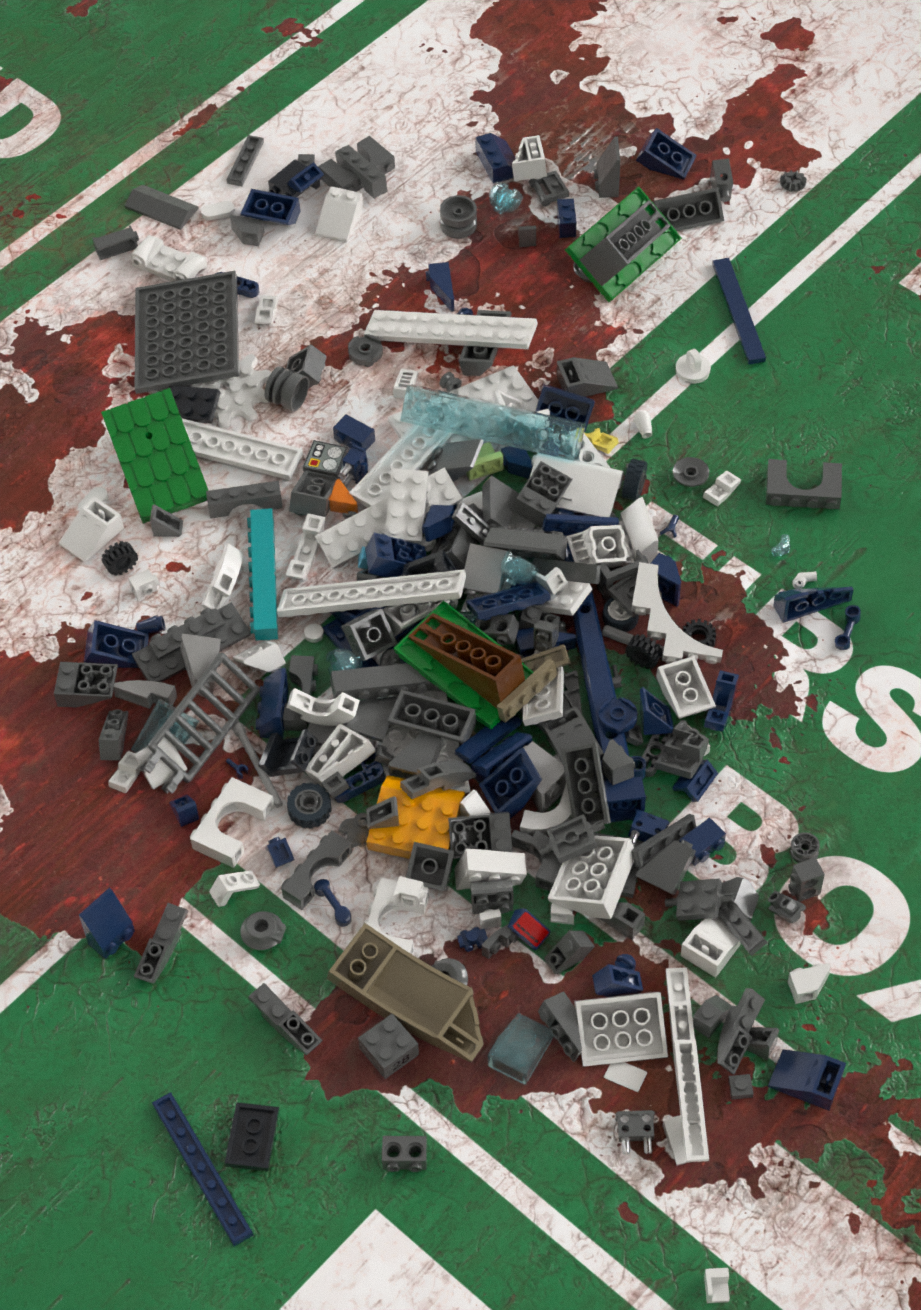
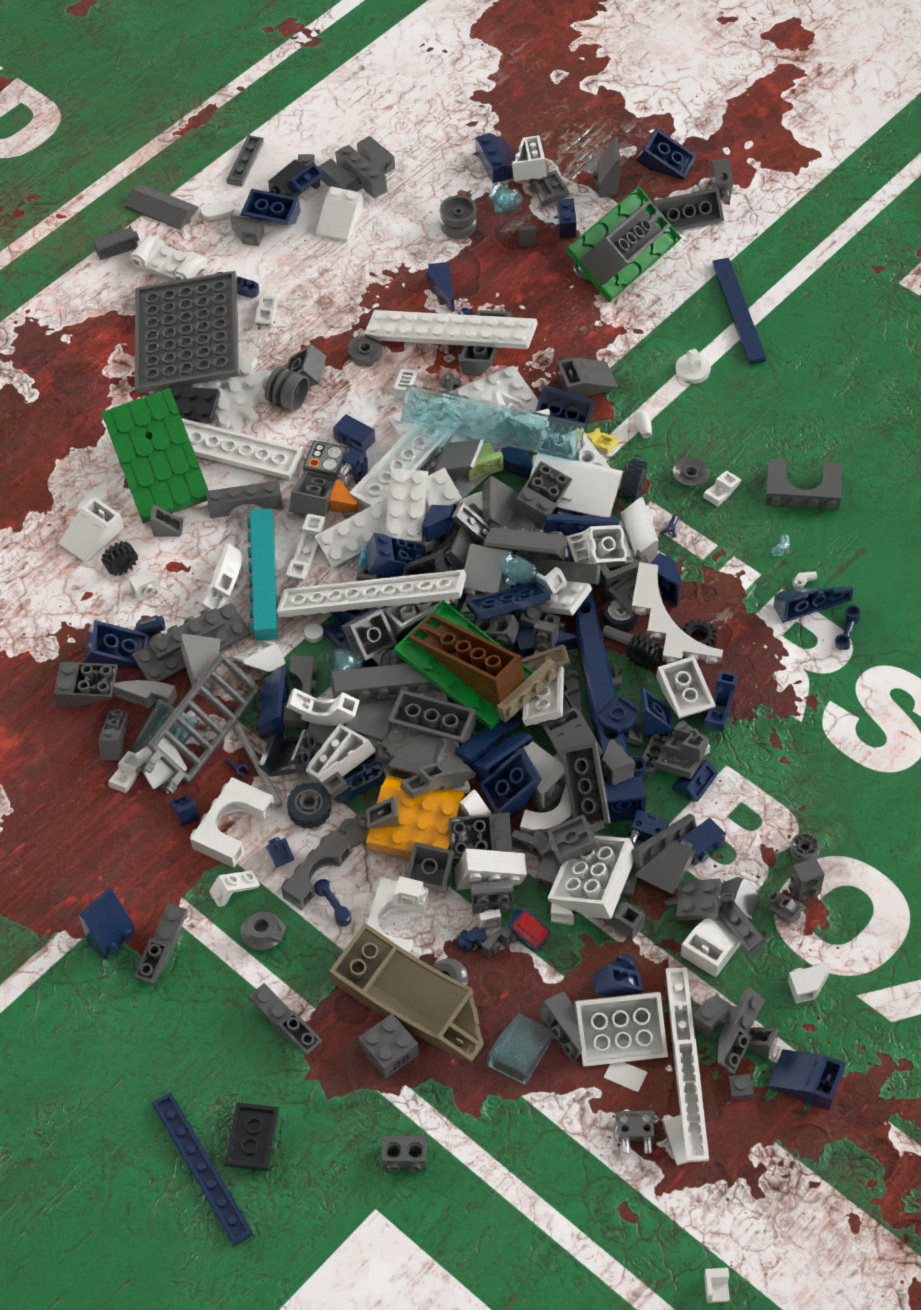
(569, 951): dark grey slope -> none
(796, 185): dark grey gear -> none

